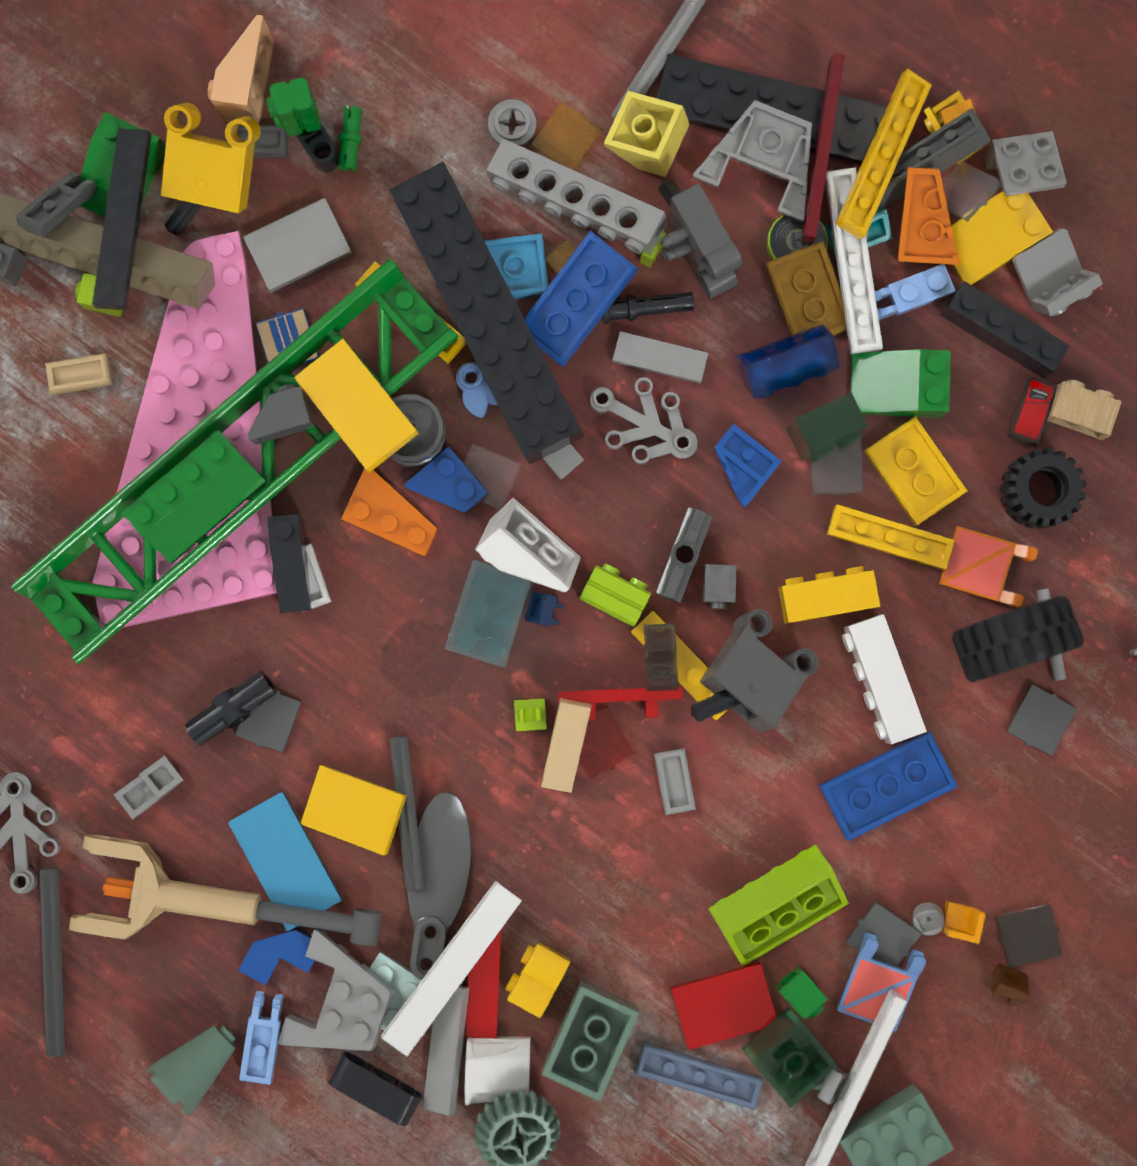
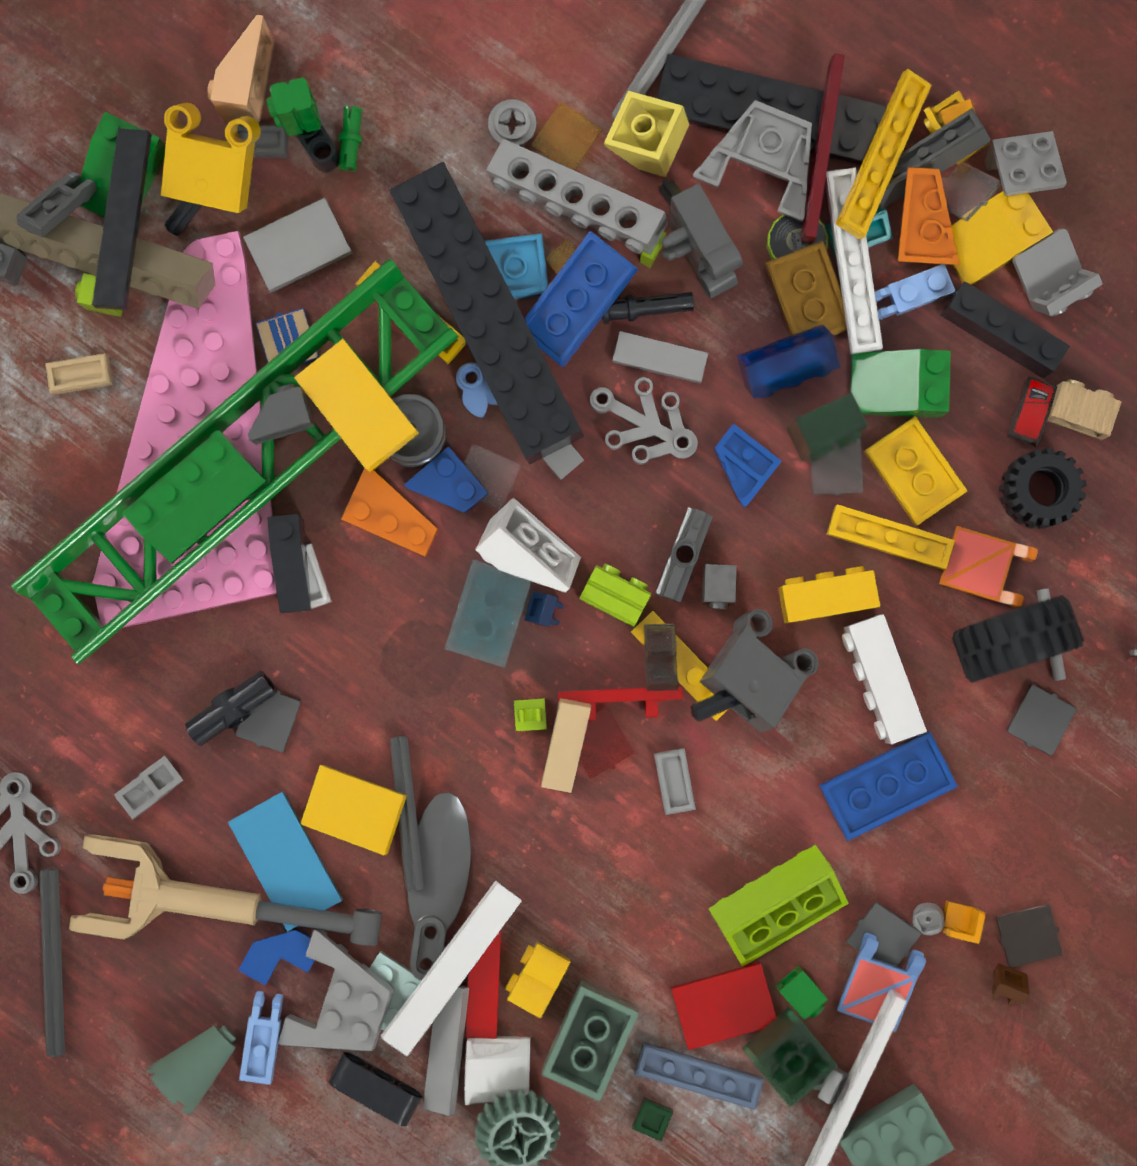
(652, 1119): none -> dark green tile

